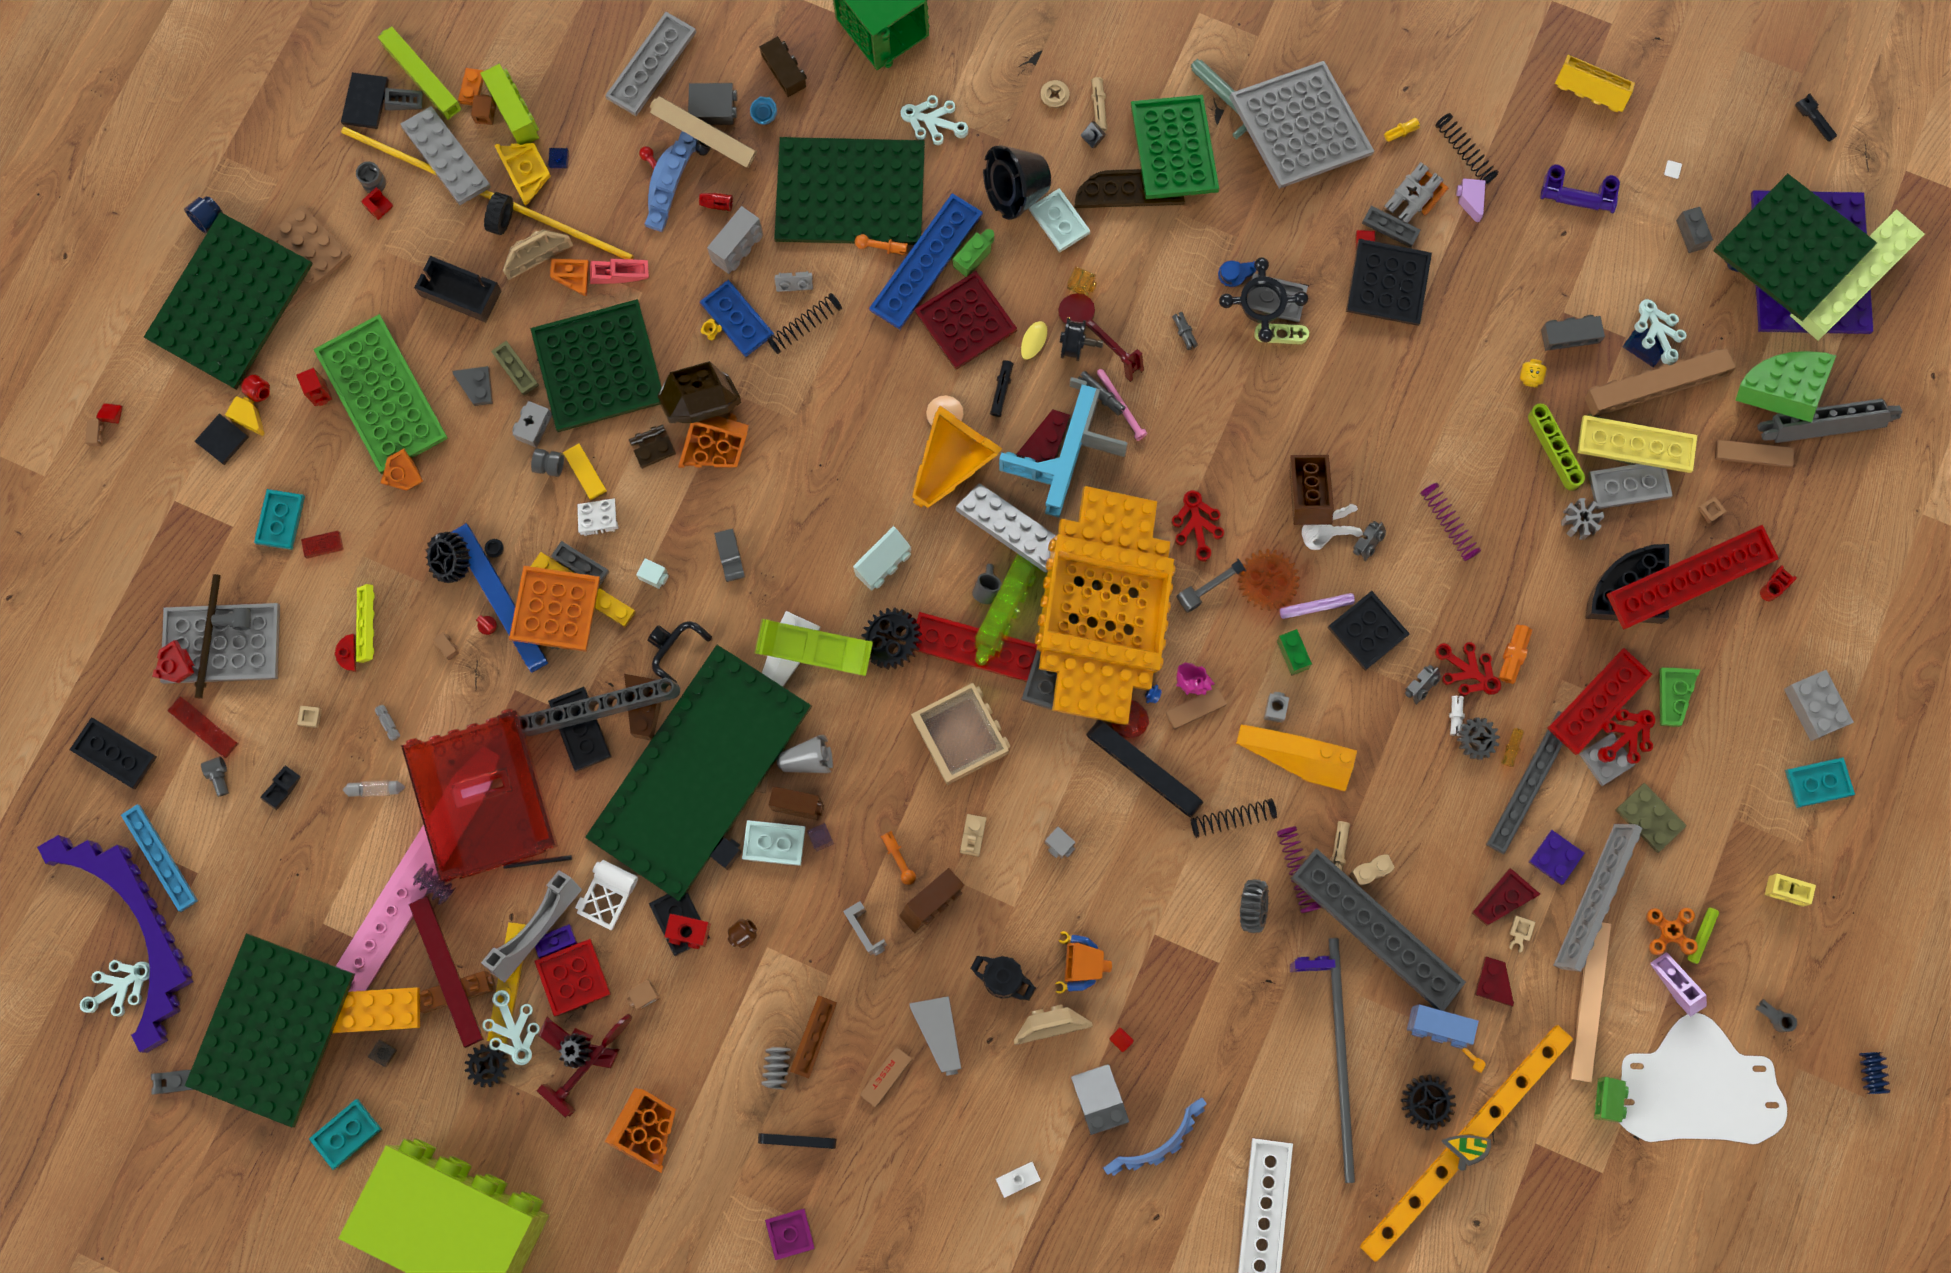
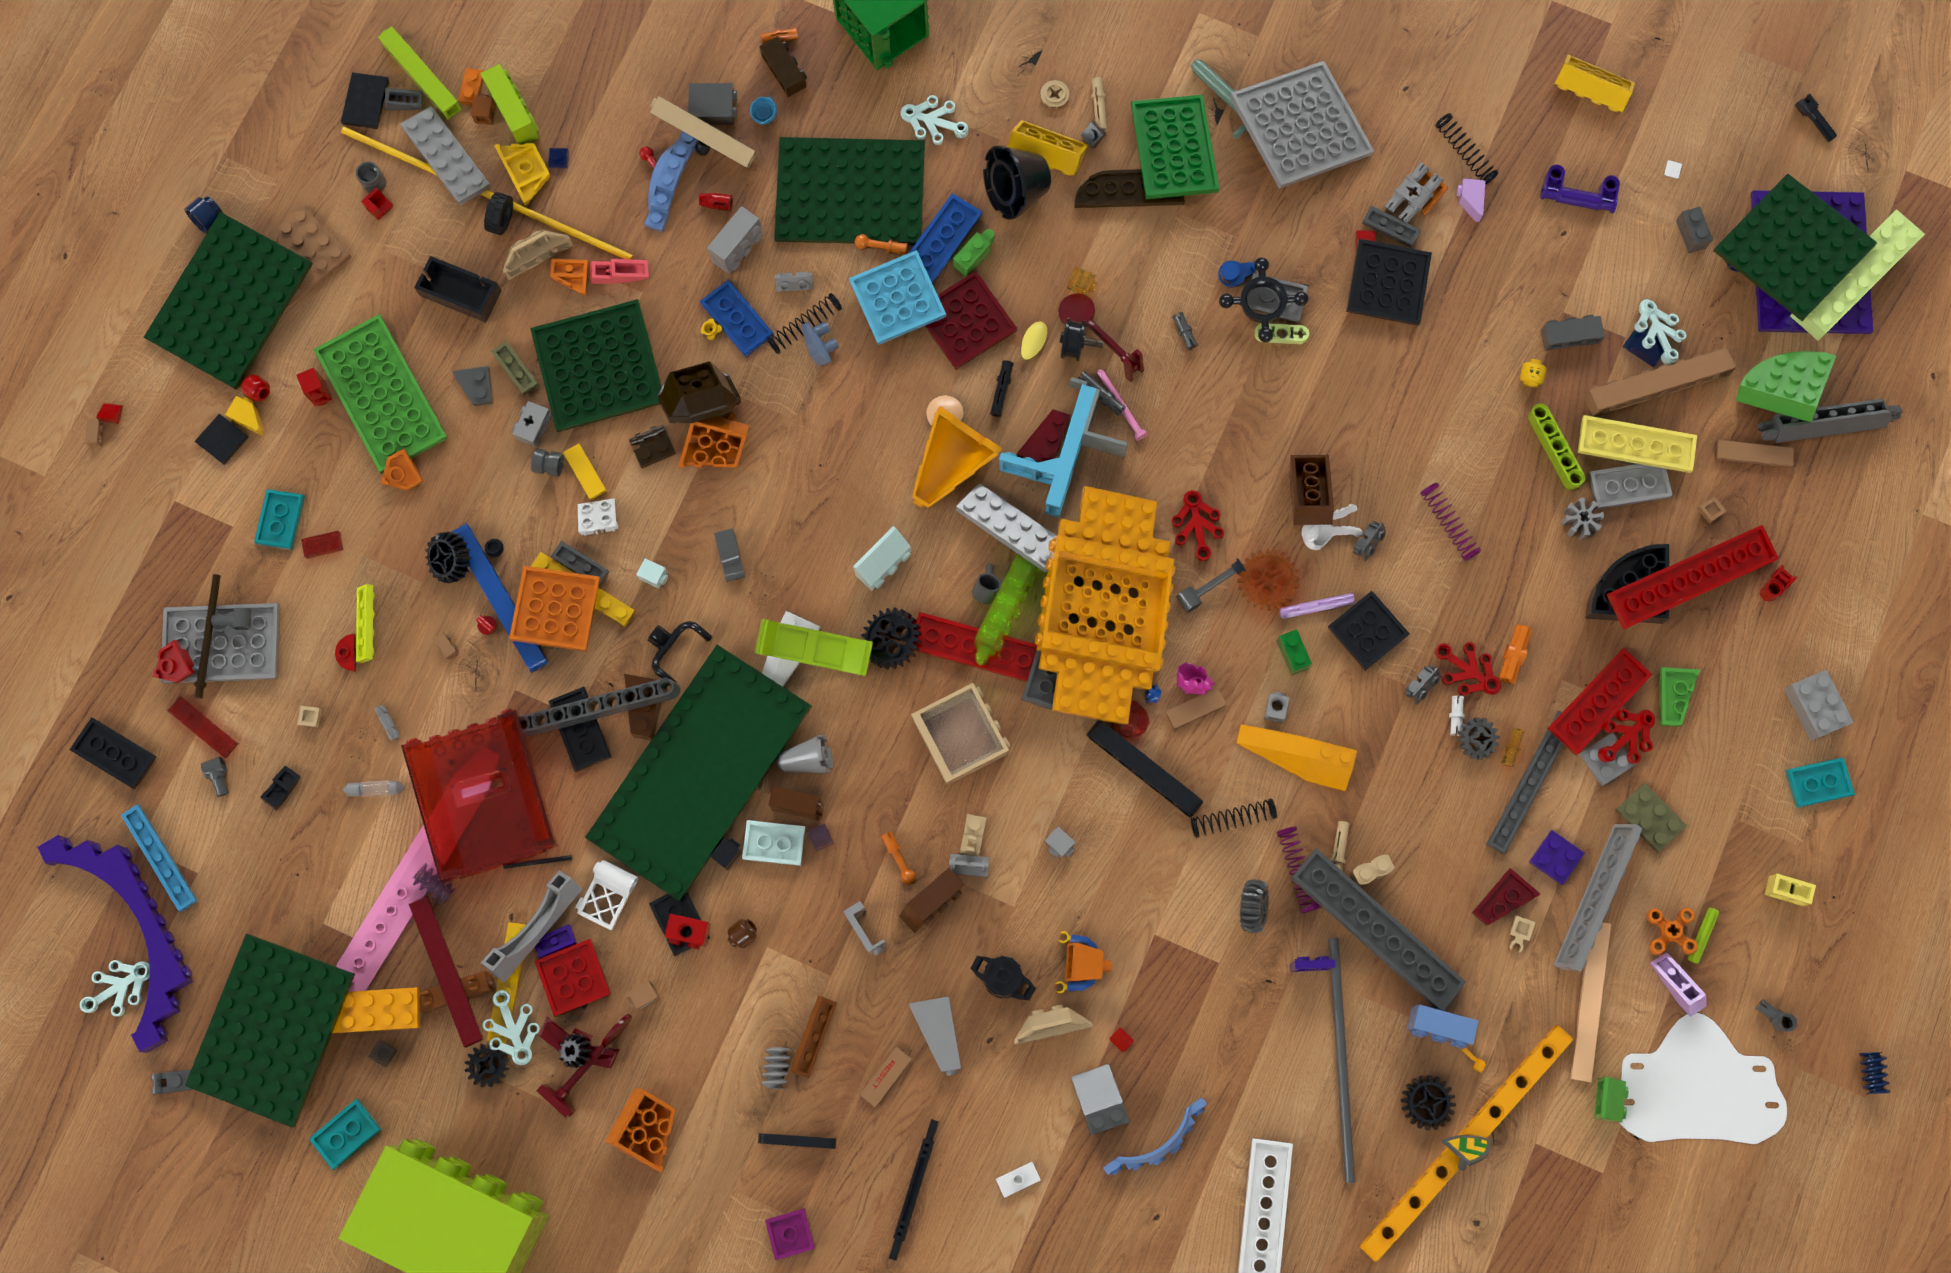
(650, 63): light grey plate -> none
(784, 35): none -> orange pin
(817, 349): none -> sand blue connector
(897, 297): none -> medium azure plate
(913, 1190): none -> black axle
(969, 865): none -> light grey hinge
(1058, 150): none -> yellow slope
(1059, 220): light aqua plate -> none
(1402, 129): yellow axle -> none
(1494, 982): dark red wing -> none

